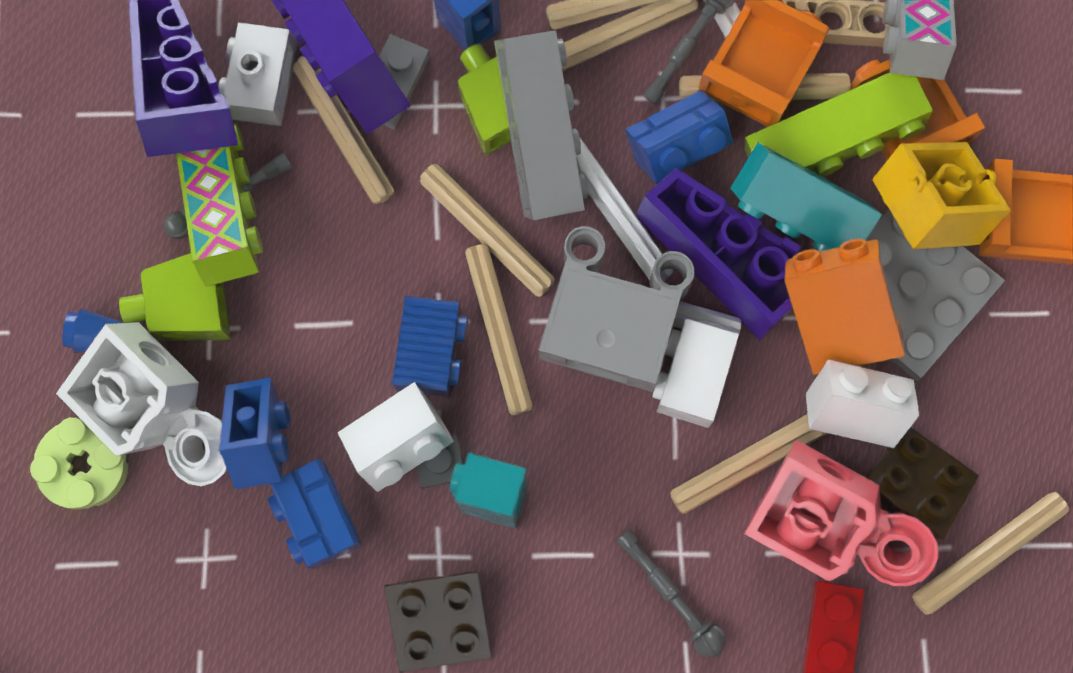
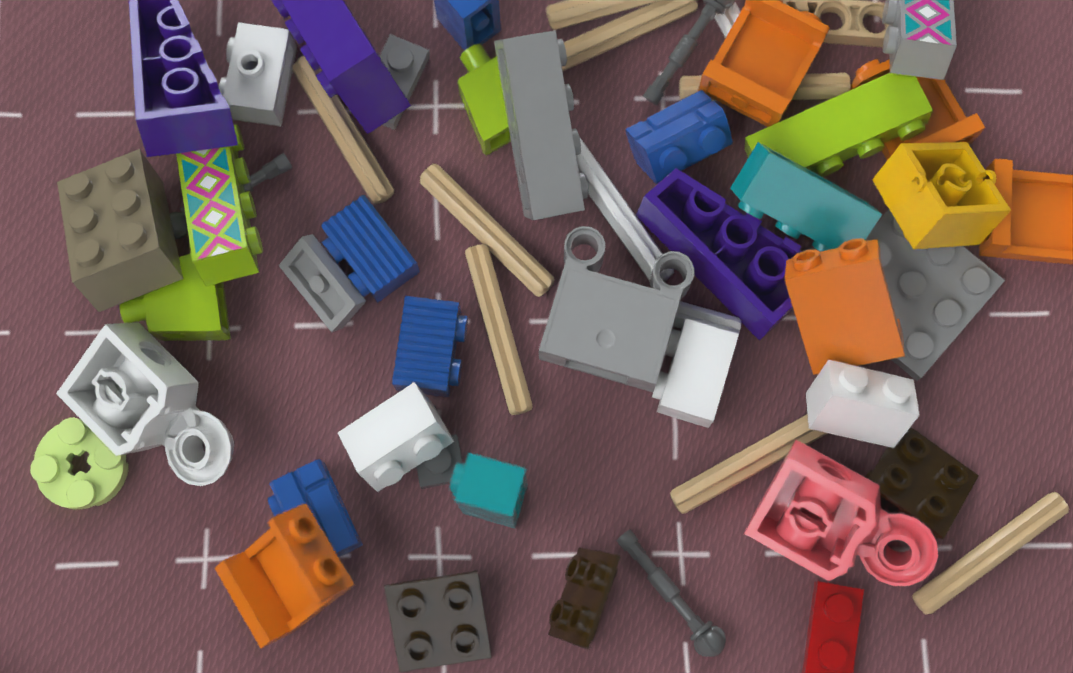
(82, 329): blue cone -> none
(118, 231): none -> dark tan brick
(254, 434): blue brick -> none
(284, 576): none -> orange panel
(322, 283): none -> light grey plate
(369, 248): none -> blue brick
(584, 596): none -> dark brown hinge

